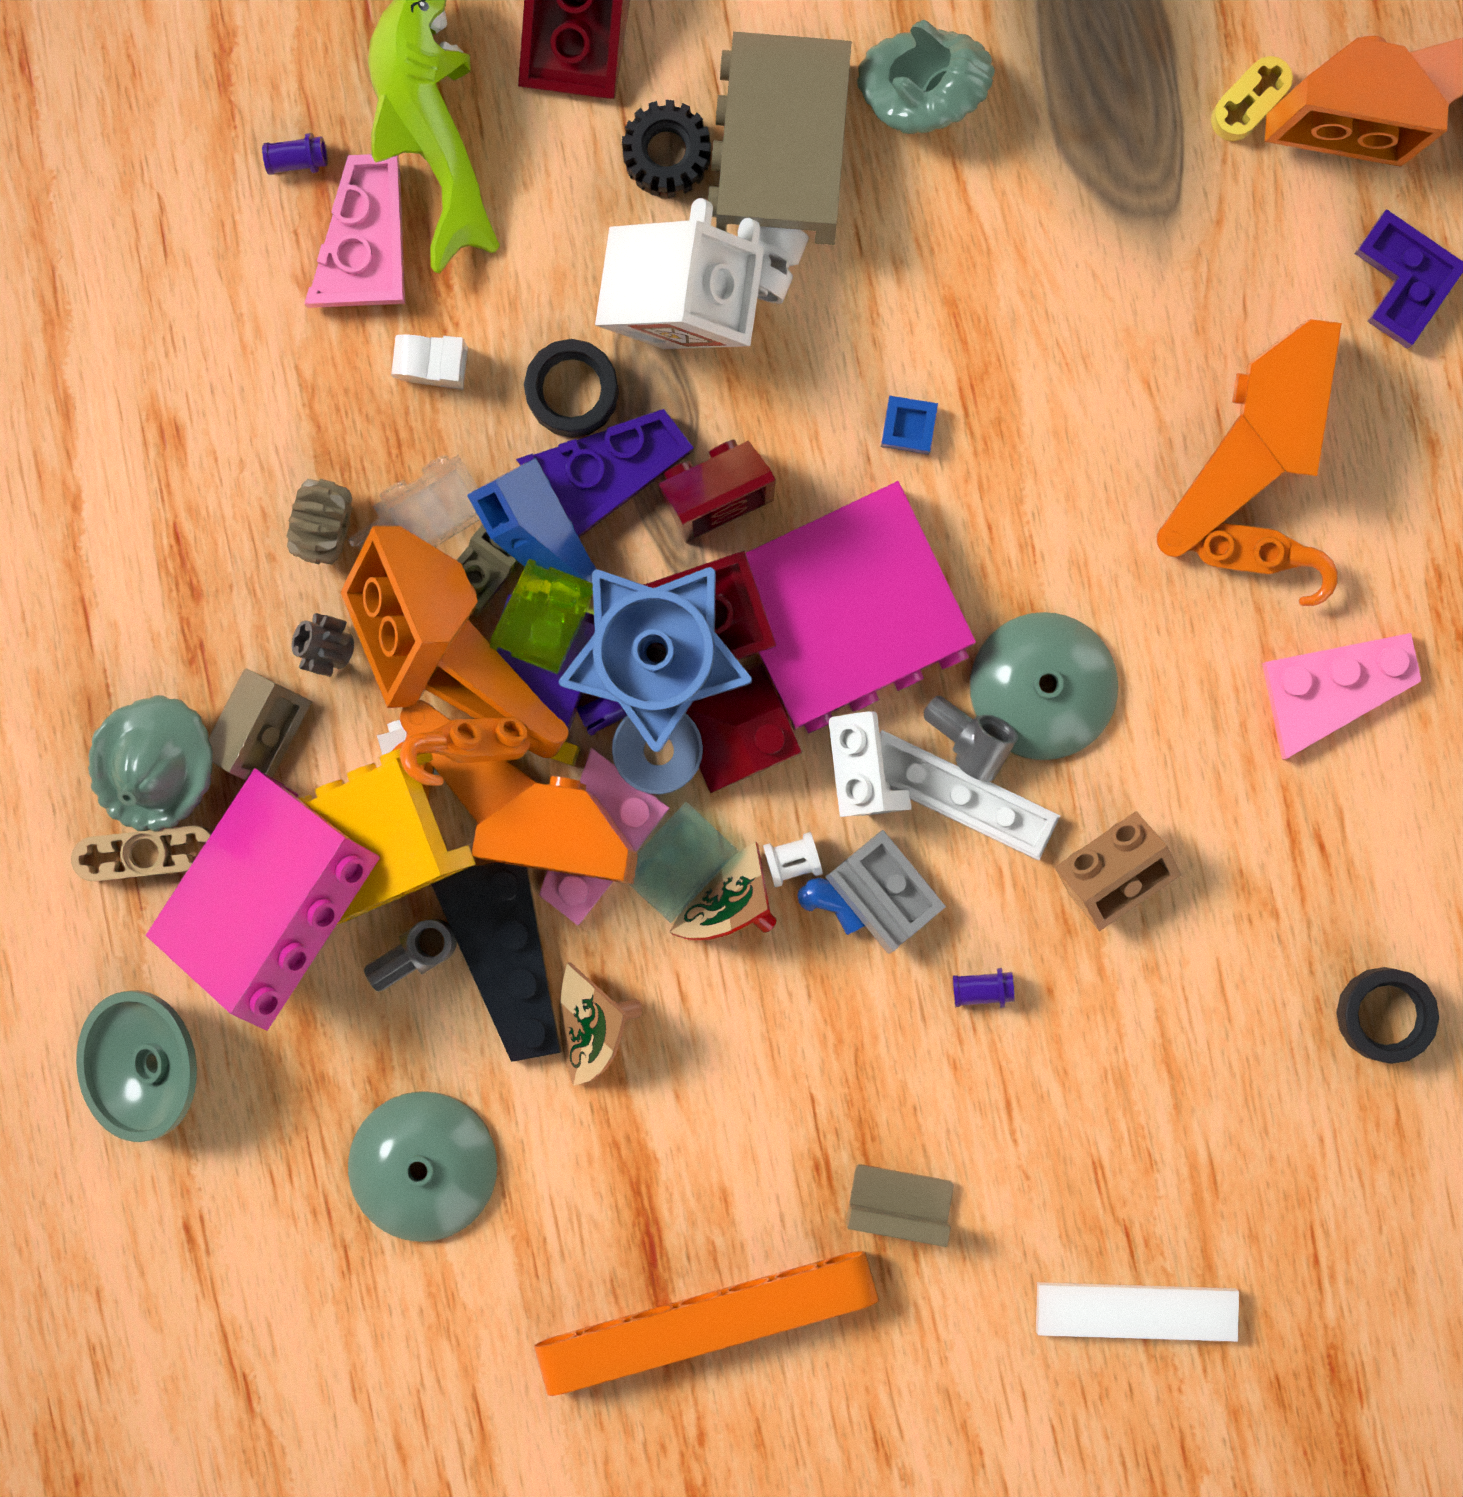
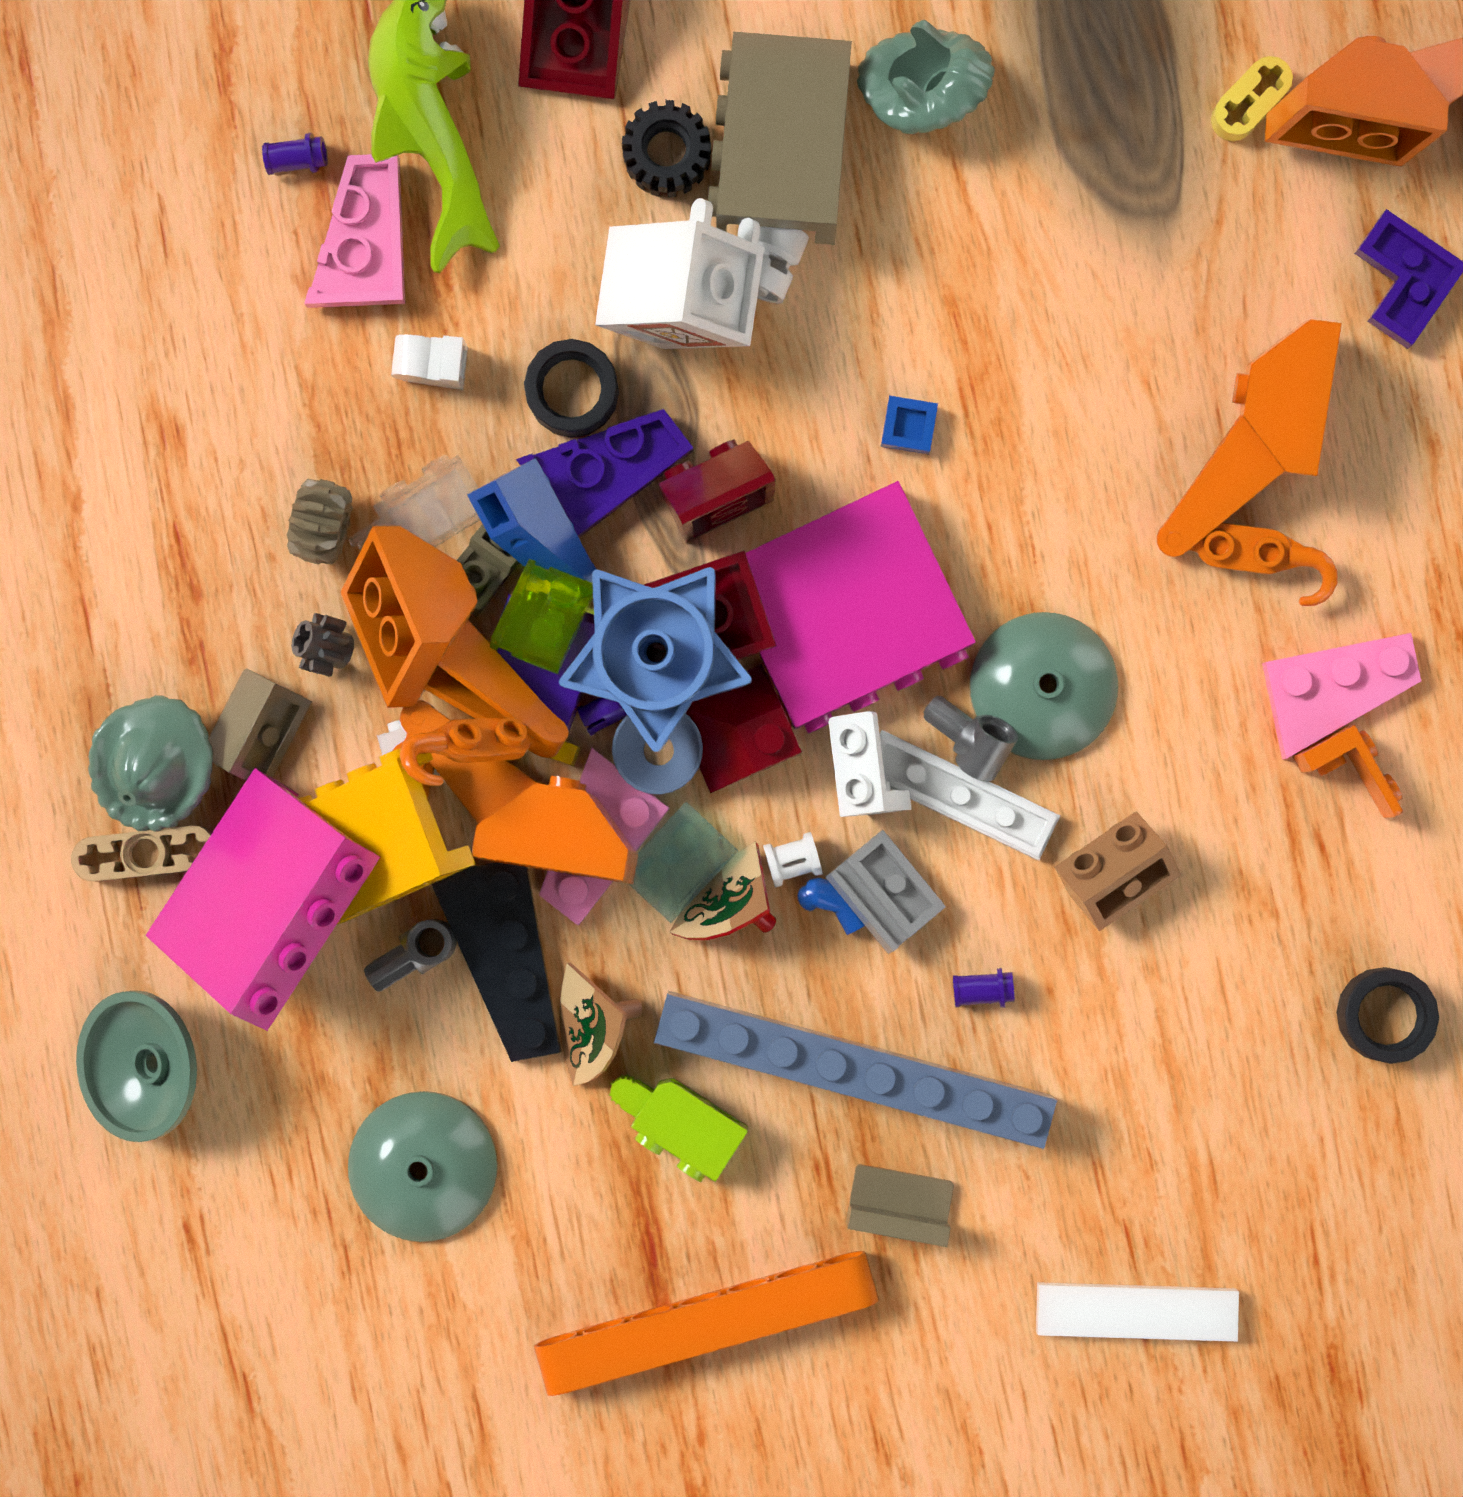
(680, 1123): none -> lime hinge
(855, 1069): none -> sand blue brick
(1328, 755): none -> orange bracket

